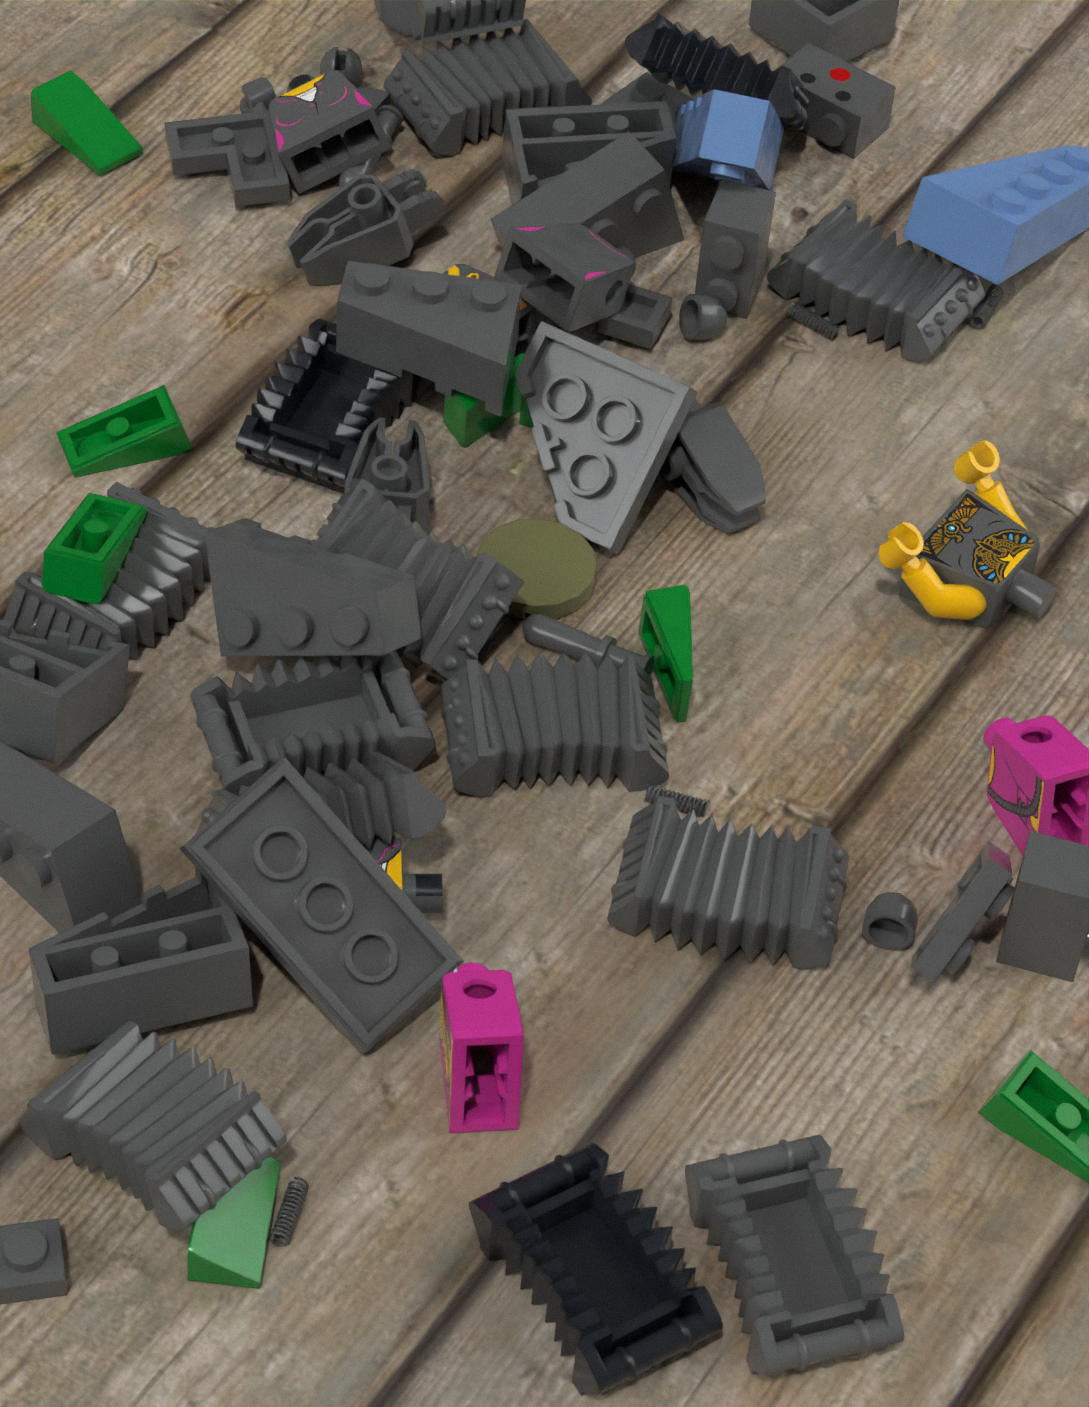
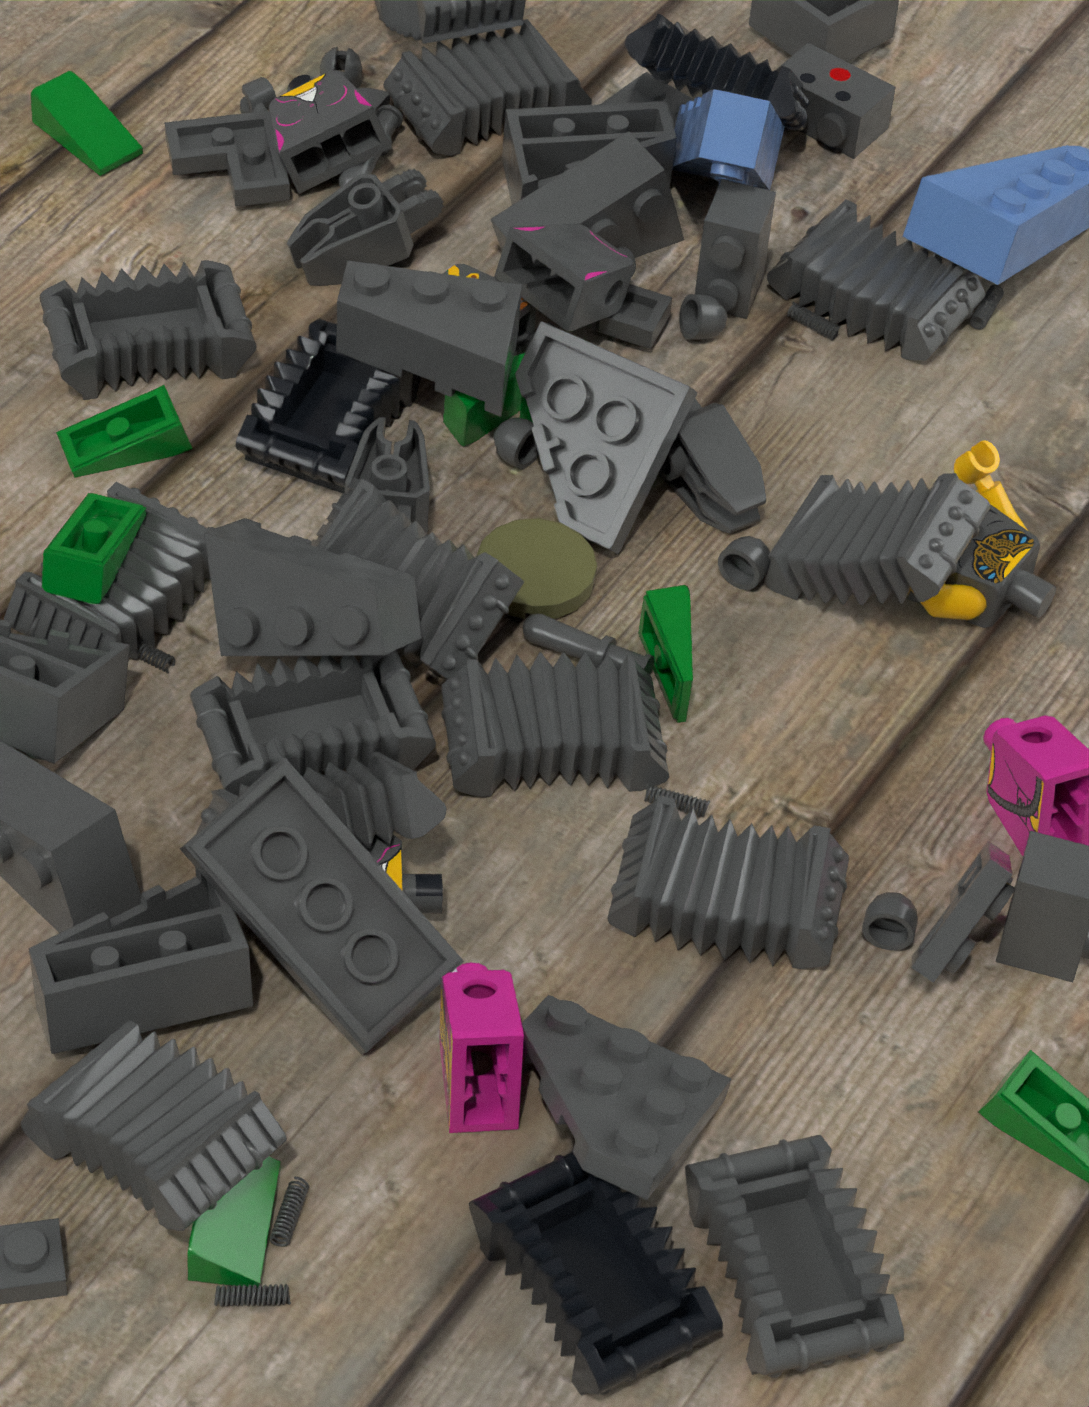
(147, 326): none -> dark grey piece
(148, 648): none -> dark grey leg
(252, 1295): none -> dark grey leg
(516, 442): none -> dark grey hinge
(619, 1094): none -> dark grey plate
(744, 562): none -> dark grey hinge
(876, 540): none -> dark grey piece

